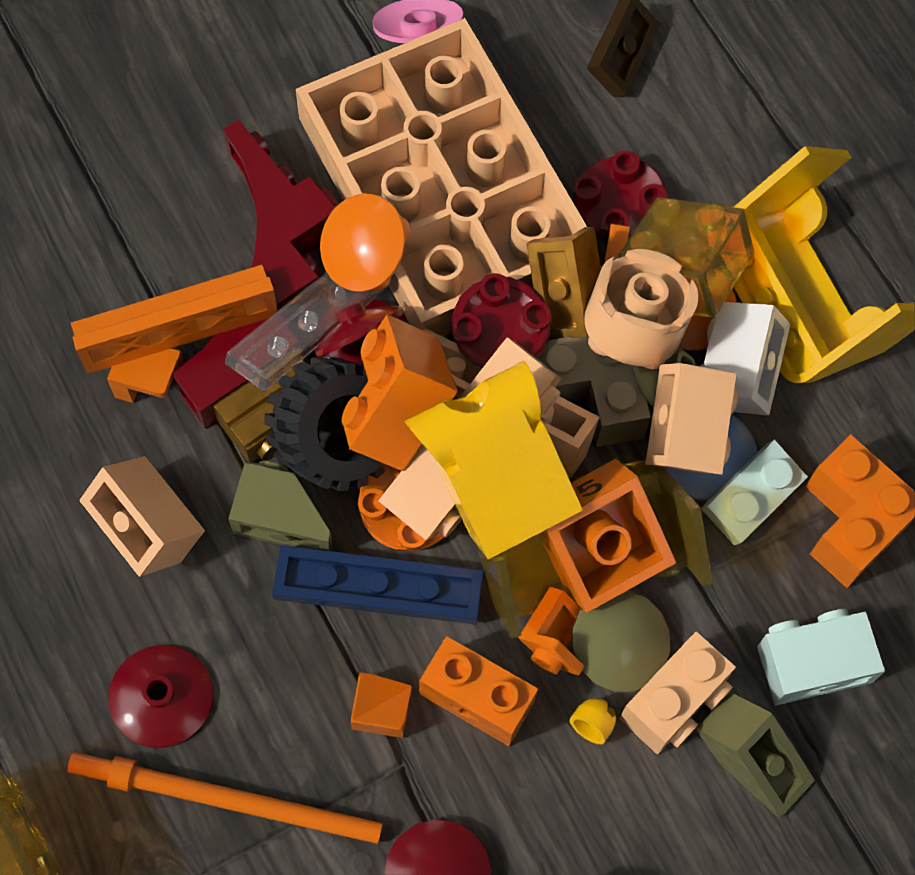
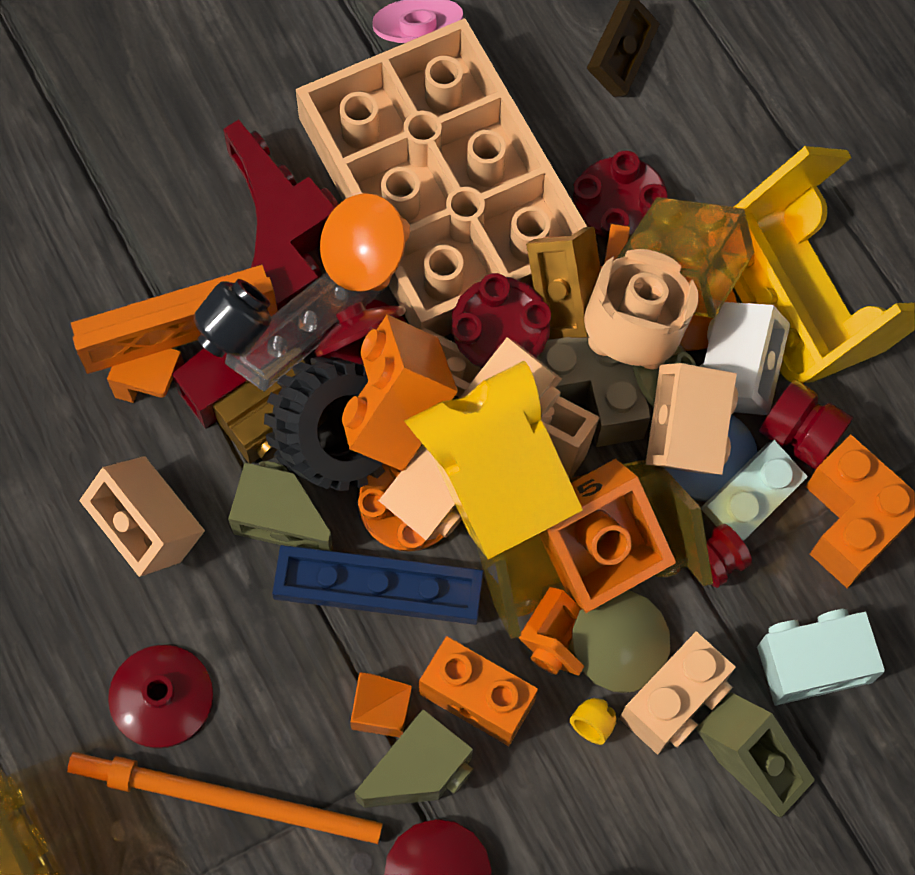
(232, 318): none -> black head
(418, 766): none -> olive slope
(726, 554): none -> dark red wheel
(805, 424): none -> dark red wheel

